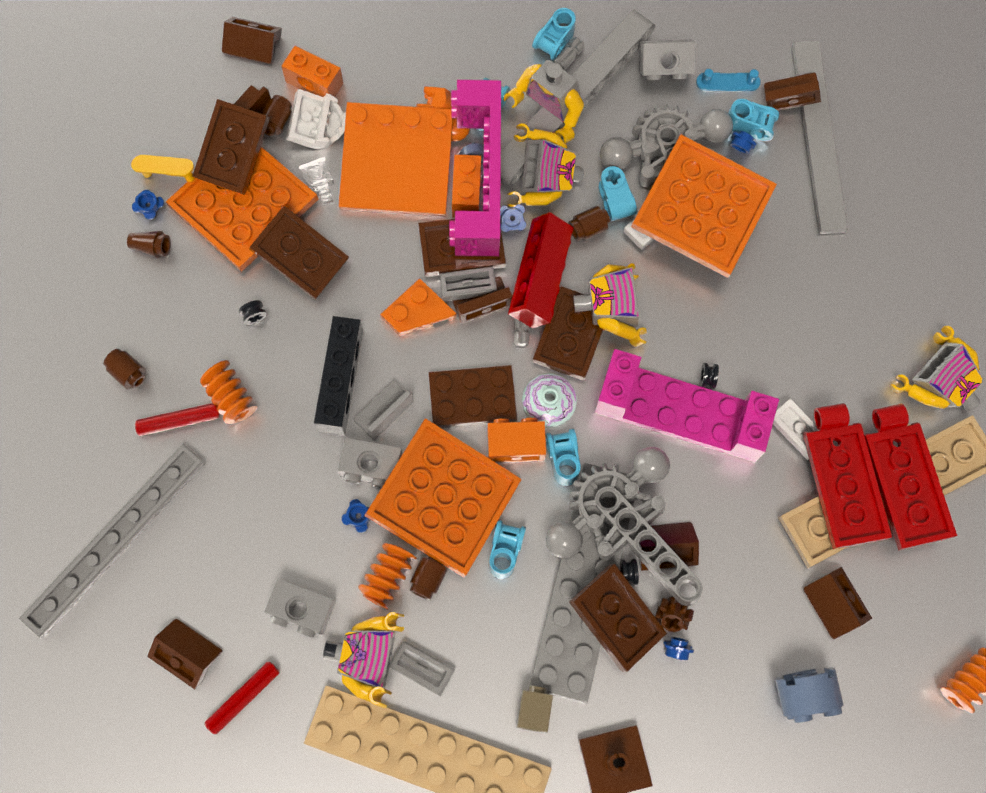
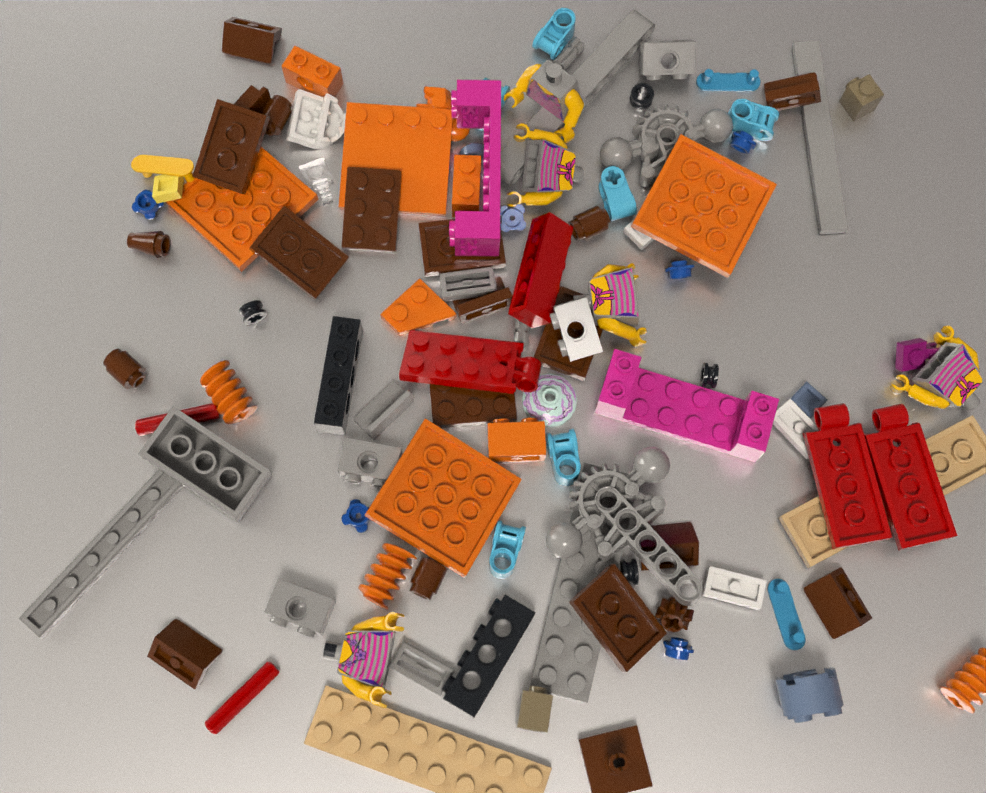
(167, 188): none -> light yellow plate
(205, 464): none -> light grey brick
(371, 209): none -> reddish brown plate
(468, 363): none -> red hinge
(503, 610): none -> black brick
(583, 345): none -> brick
(647, 101): none -> black bush
(679, 270): none -> blue plate
(734, 588): none -> white plate
(786, 614): none -> dark azure piece
(808, 399): none -> sand blue tile
(861, 97): none -> dark tan brick
(913, 354): none -> magenta plate

